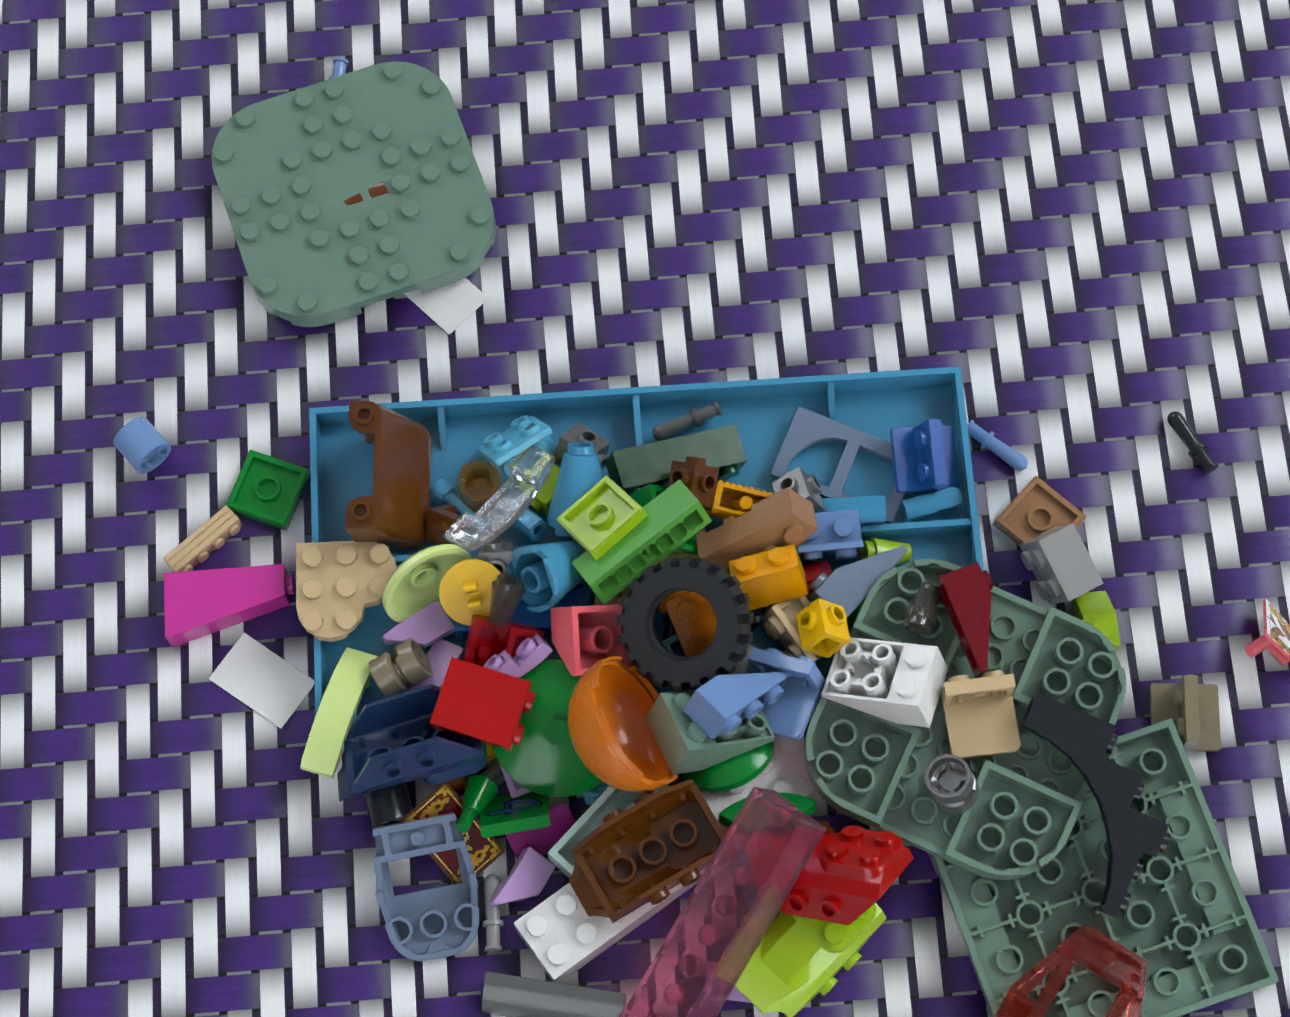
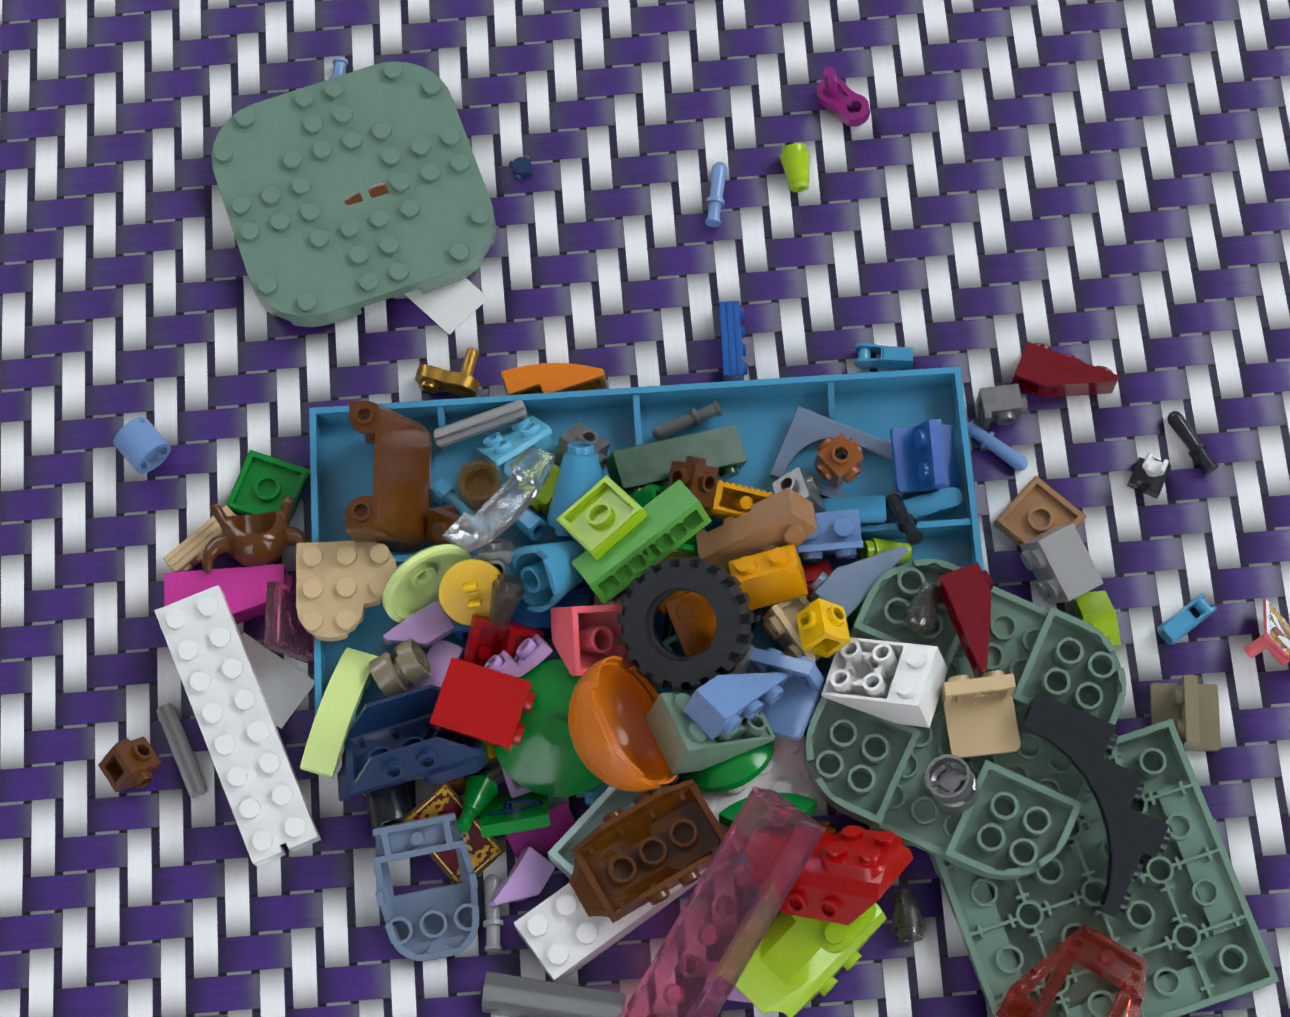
(130, 764): none -> reddish brown brick
(181, 750): none -> light grey axle
(237, 725): none -> white piece
(253, 538): none -> reddish brown piece
(282, 625): none -> clear pink tile
(461, 384): none -> pearl gold piece
(480, 423): none -> light grey axle
(522, 167): none -> dark blue piece
(552, 378): none -> orange slope
(716, 201): none -> medium blue piece
(731, 341): none -> blue piece
(796, 165): none -> lime cone
(836, 470): none -> dark orange brick
(840, 99): none -> magenta piece
(890, 356): none -> dark azure bar
(905, 522): none -> black piece
(907, 918): none -> clear smoke cone
(1000, 405): none -> flat silver brick
(1059, 375): none -> dark red slope
(1149, 475): none -> black piece
(1184, 621): none -> dark azure bar

